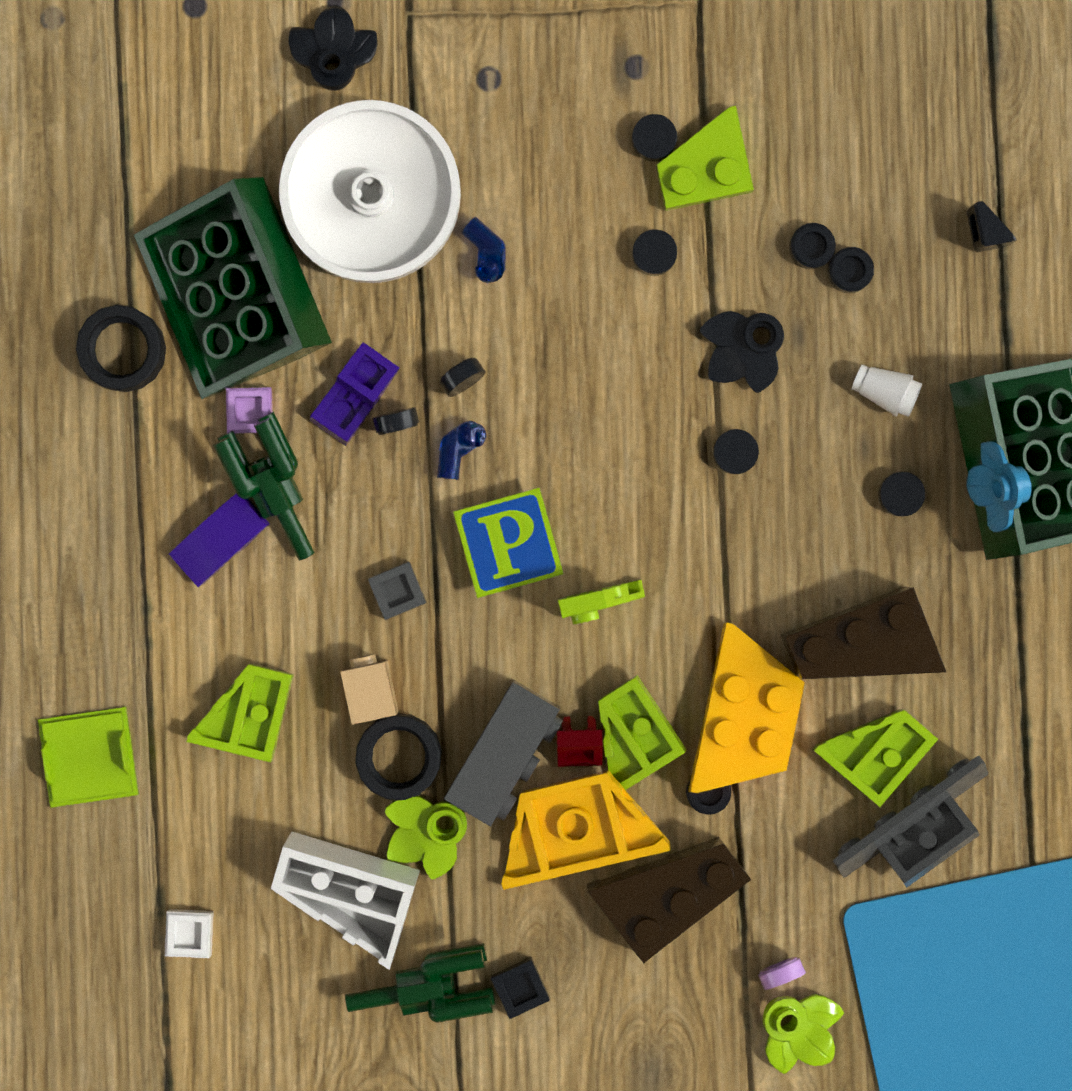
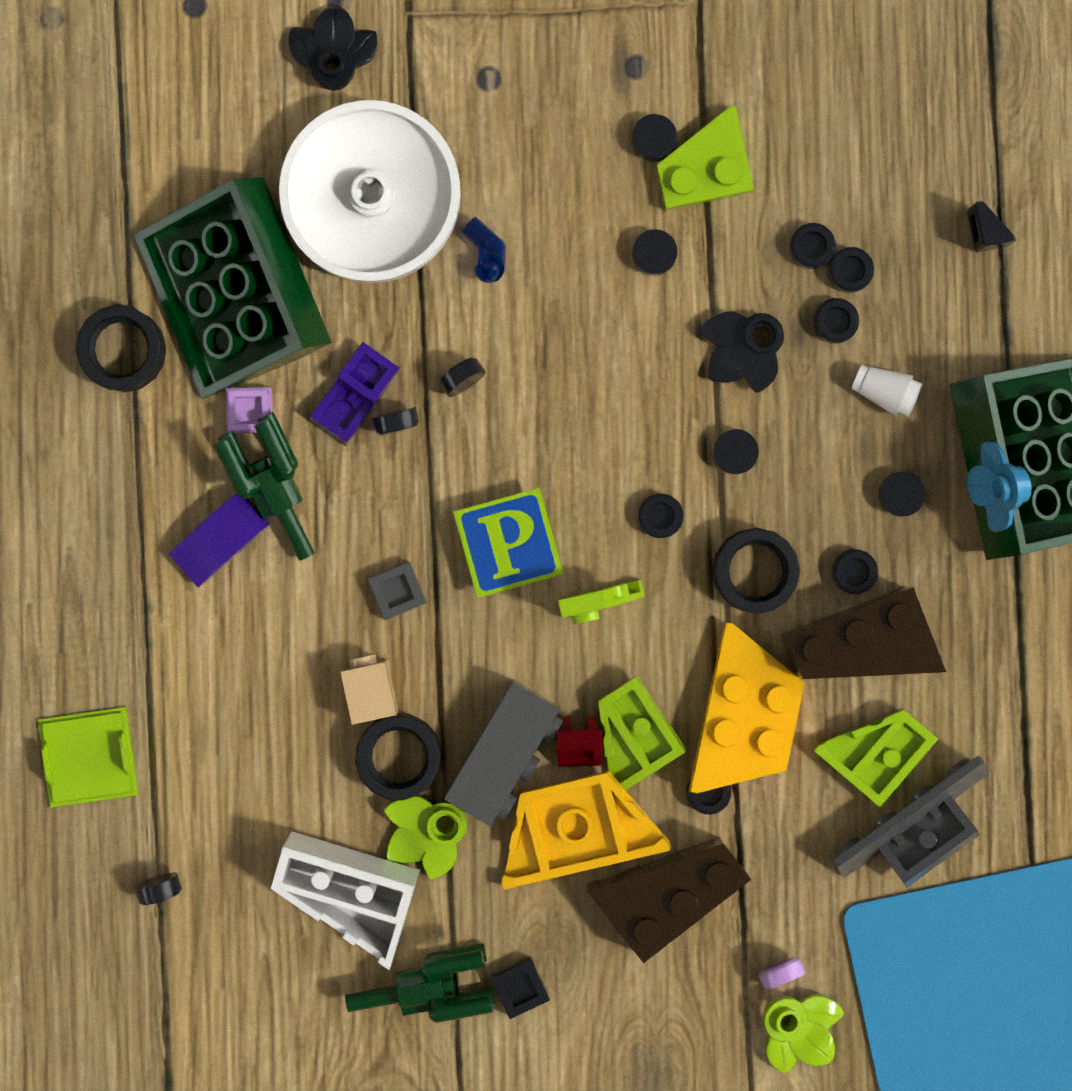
(158, 889): none -> black tile
(189, 933): white tile -> none
(247, 715): lime wing -> none
(457, 444): clear blue arm -> none
(660, 516): none -> black tile
(789, 565): none -> black tyre
(836, 321): none -> black tile
(854, 571): none -> black tile

